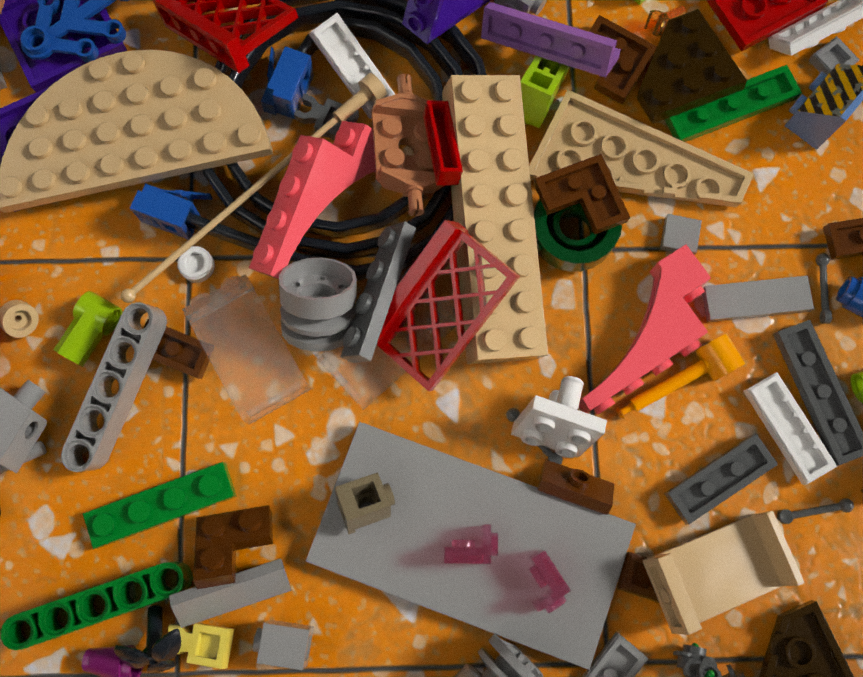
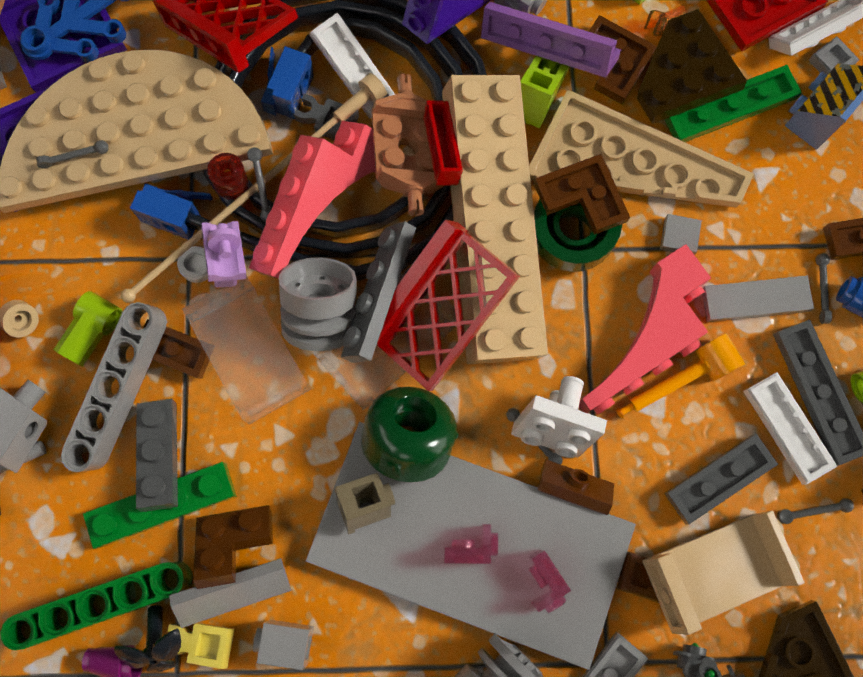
(45, 161): none -> dark grey hinge
(156, 455): none -> dark grey plate
(223, 253): none -> lavender hips
(229, 183): none -> clear red wheel
(255, 154): none -> dark grey hinge
(404, 453): none -> dark green piece

